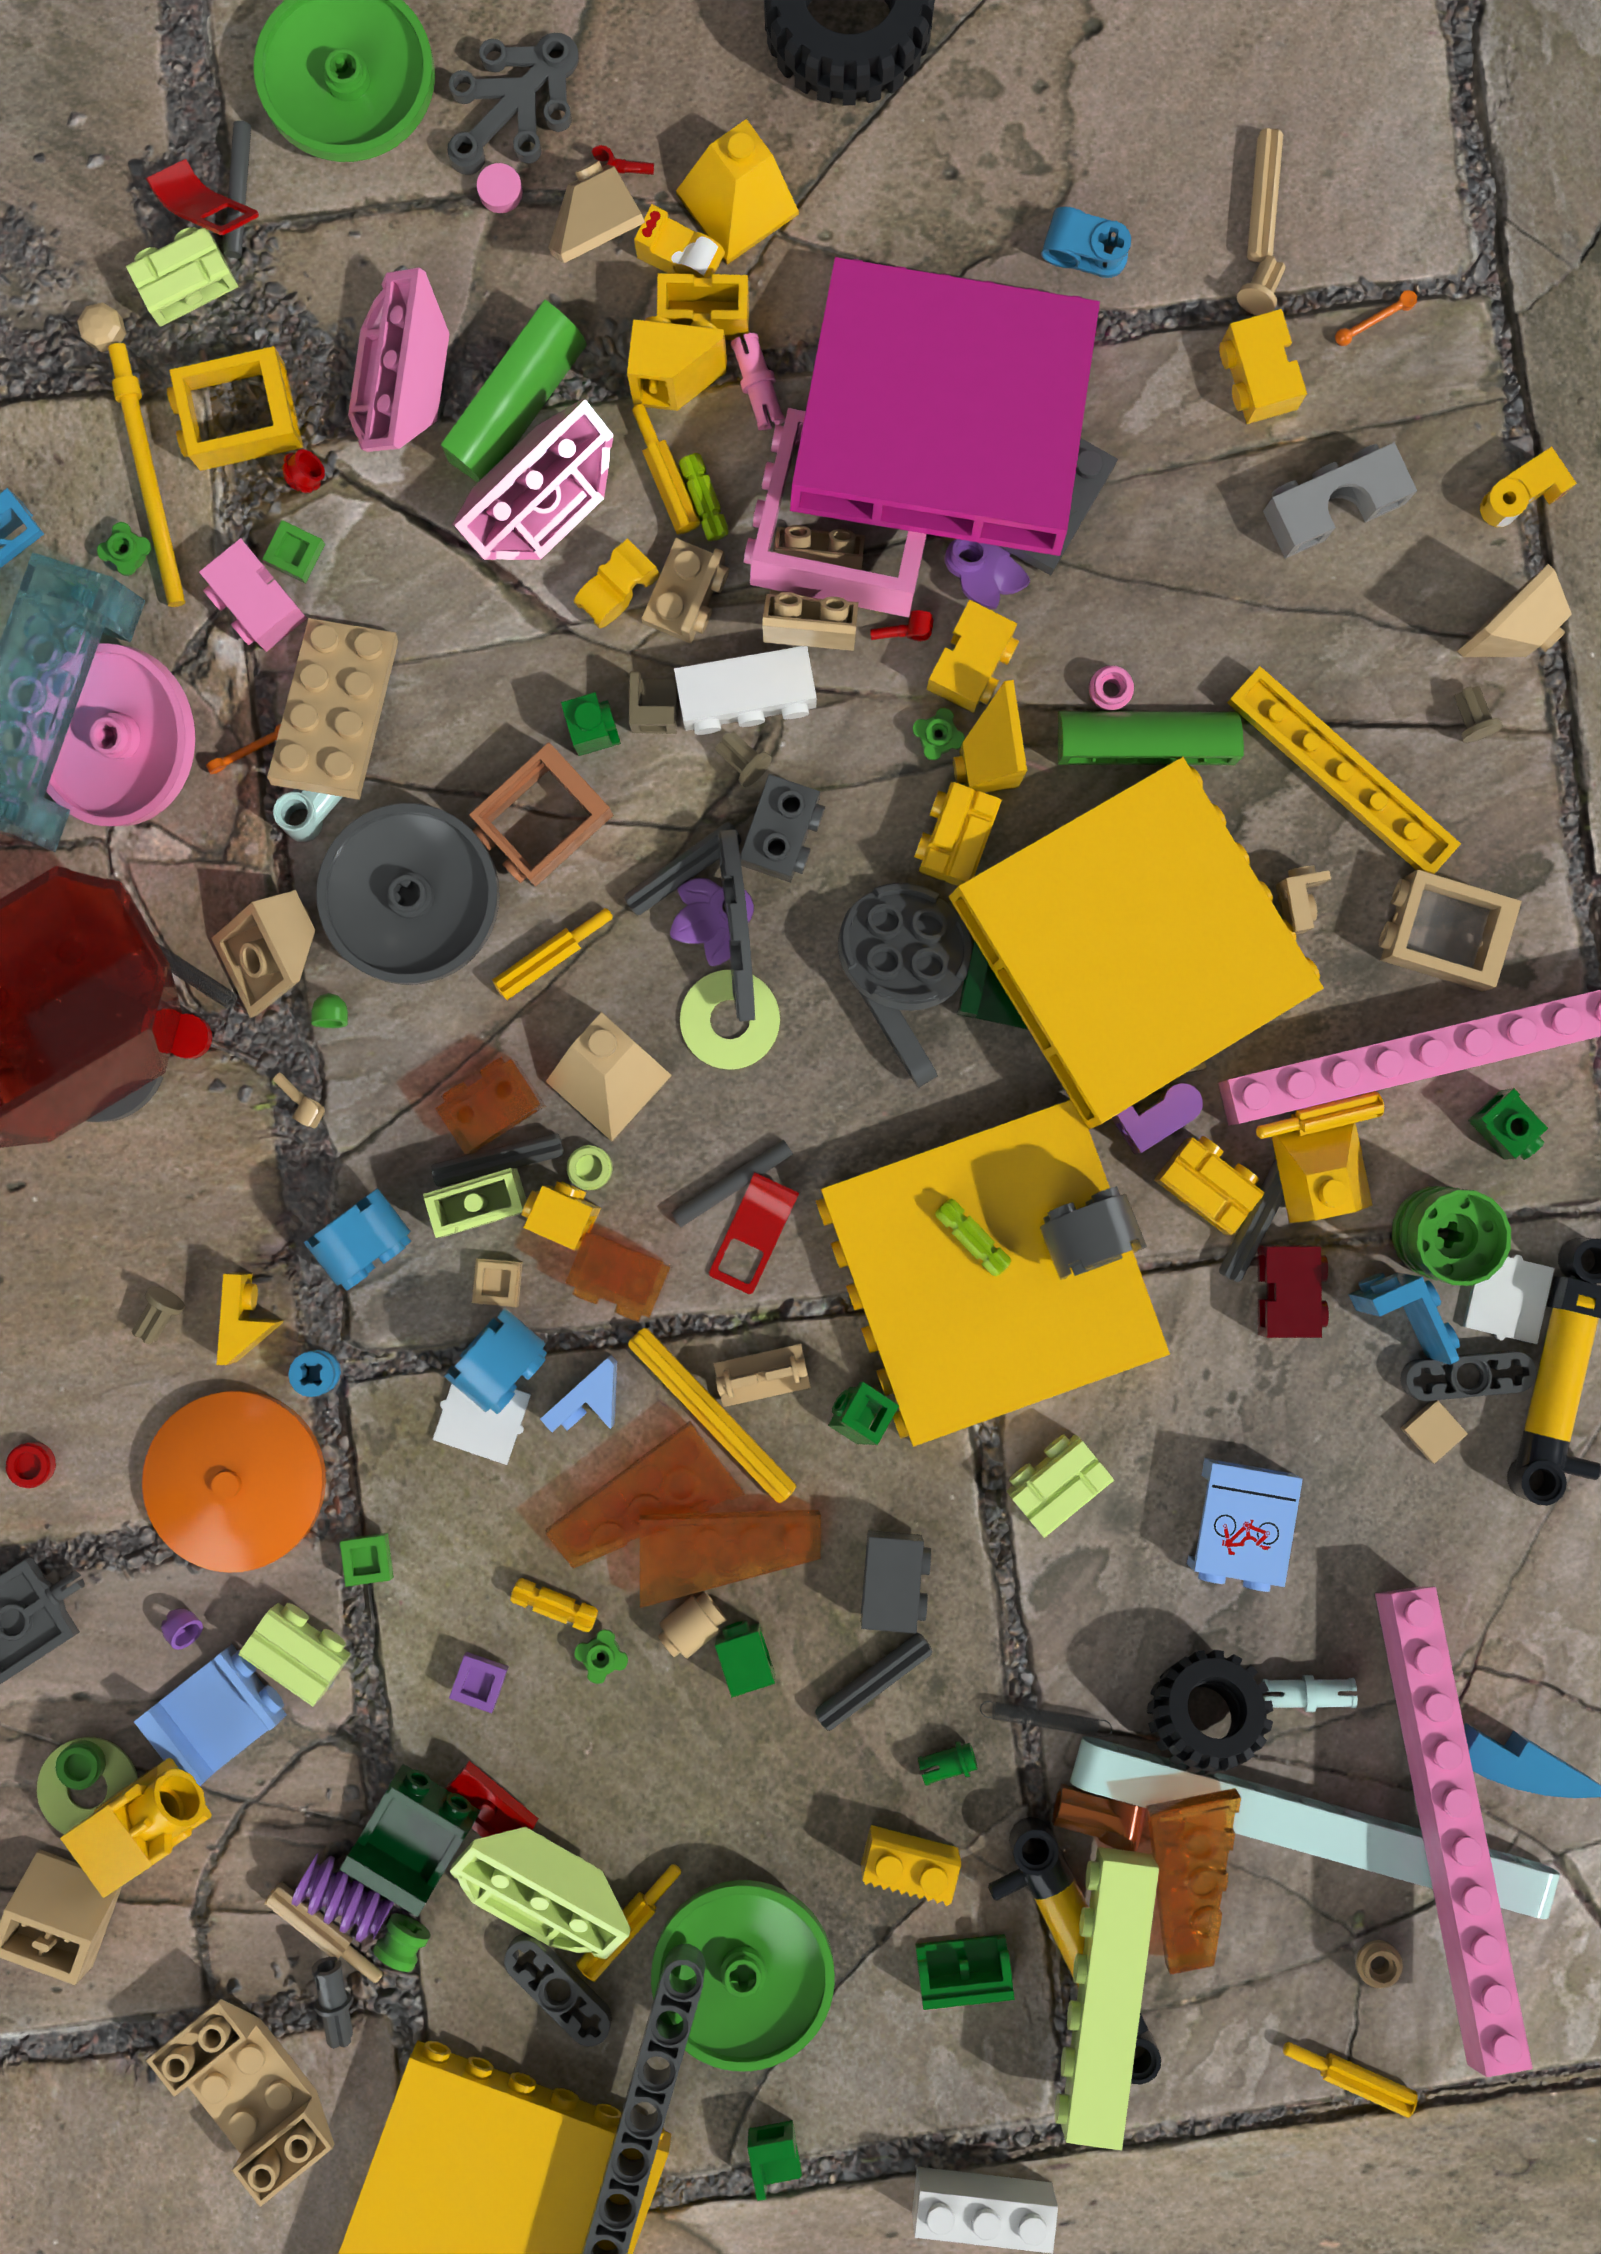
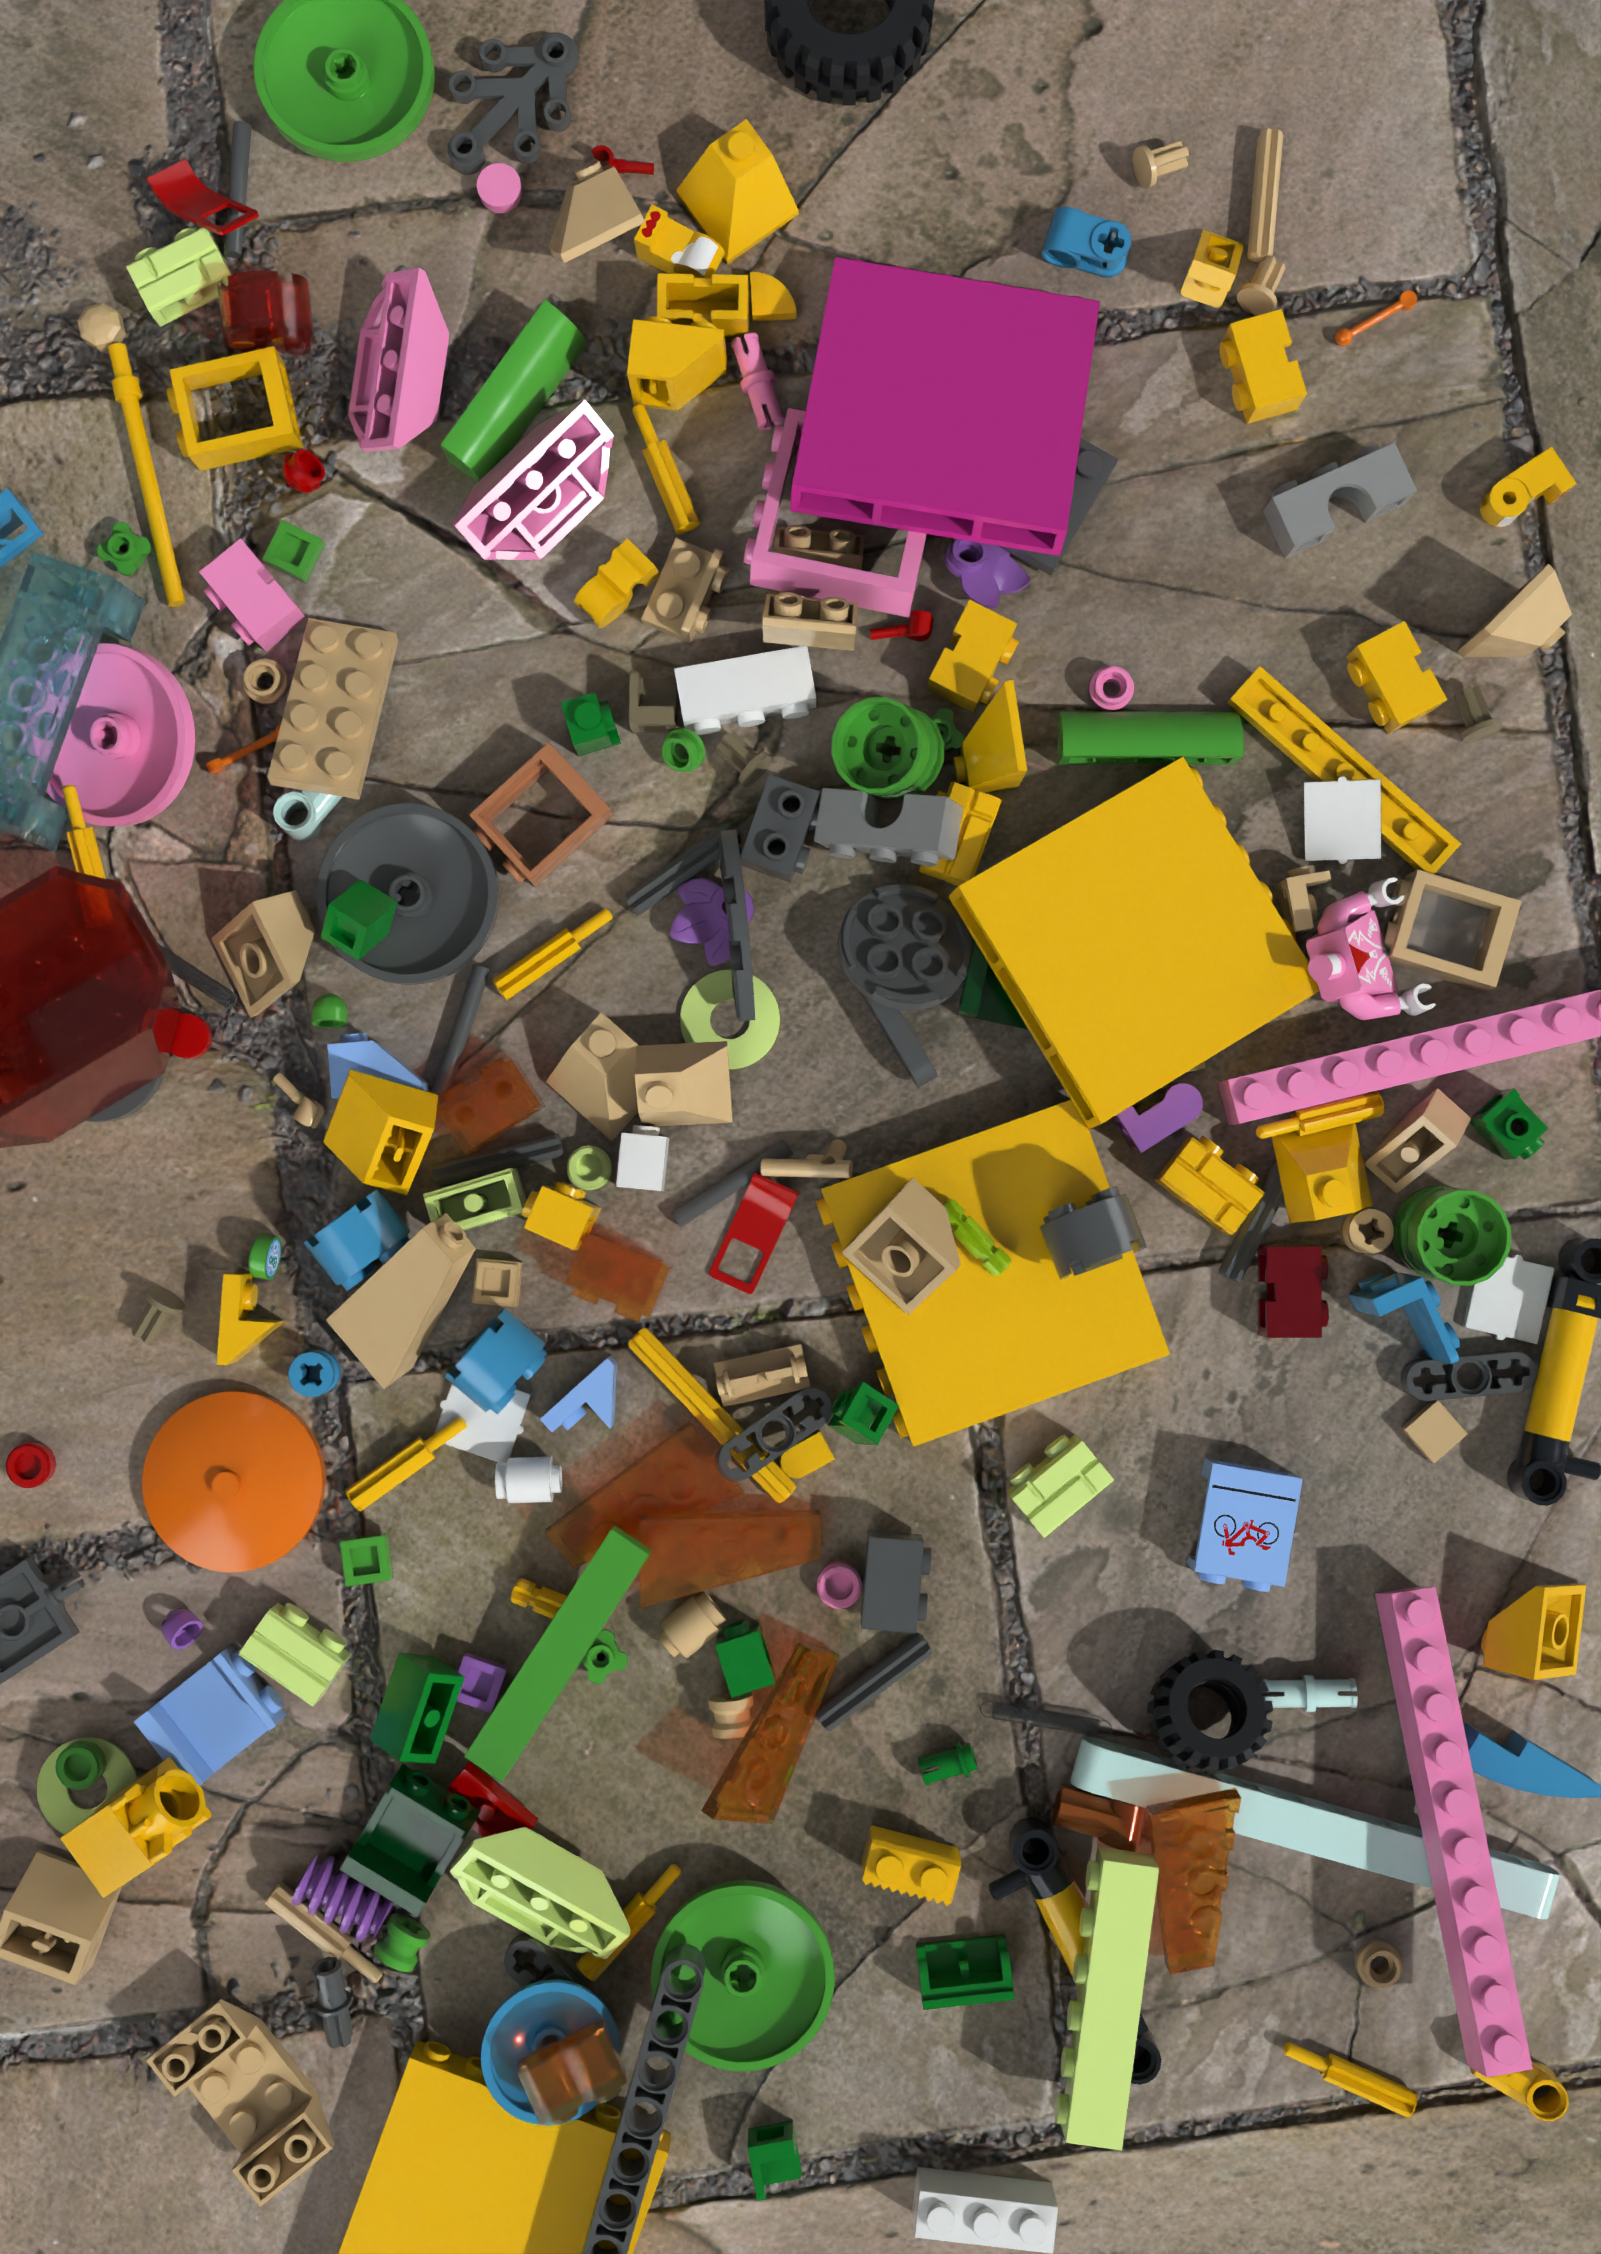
(82, 839): none -> yellow axle
(259, 669): none -> tan plate
(265, 1256): none -> bright green tile
(266, 312): none -> clear red brick
(358, 919): none -> green panel
(370, 1058): none -> light blue slope
(381, 1130): none -> yellow slope
(400, 1466): none -> yellow axle
(403, 1300): none -> tan slope
(417, 1708): none -> green brick
(461, 1029): none -> dark grey bar
(521, 2025): none -> dark azure dish
(528, 1479): none -> white brick
(558, 1653): none -> bright green slope
(572, 2073): none -> clear orange brick
(642, 1159): none -> white brick
(675, 754): none -> bright green plate
(683, 1084): none -> tan slope
(703, 497): lime axle -> none
(730, 1715): none -> tan wheel
(769, 1752): none -> clear orange wing
(770, 299): none -> yellow tile
(793, 1406): none -> dark grey beam
(806, 1456): none -> yellow piece
(817, 1166): none -> tan hose
(839, 1584): none -> bright pink tile
(864, 744): none -> bright green wheel
(907, 1247): none -> tan slope
(924, 830): none -> light grey arch
(1158, 162): none -> tan piece
(1212, 269): none -> yellow slope
(1342, 819): none -> white piece
(1353, 960): none -> bright pink torso
(1357, 1229): none -> tan wheel
(1394, 679): none -> yellow brick
(1418, 1141): none -> tan slope
(1521, 2088): none -> yellow piece
(1537, 1633): none -> yellow slope

